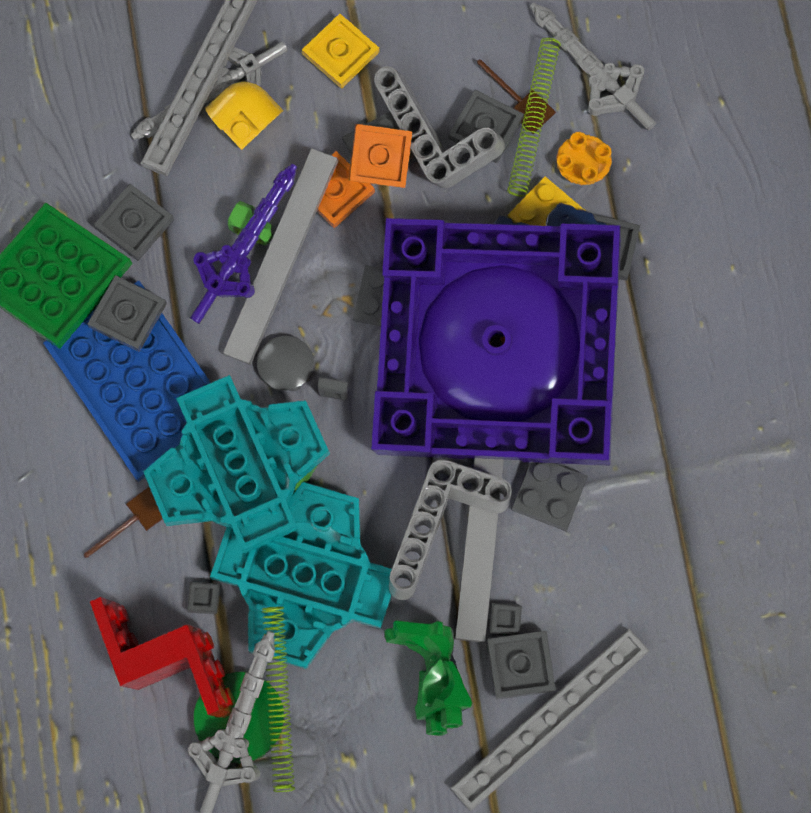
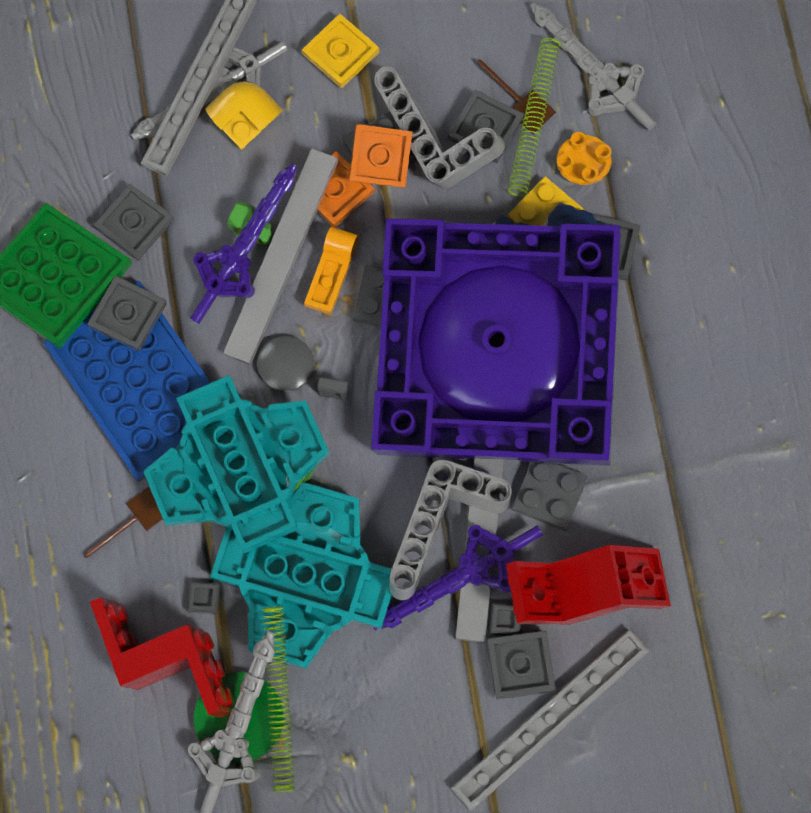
(331, 270): none -> light orange plate
(440, 687): green hips -> none
(472, 569): none -> dark purple bar
(587, 585): none -> red bracket

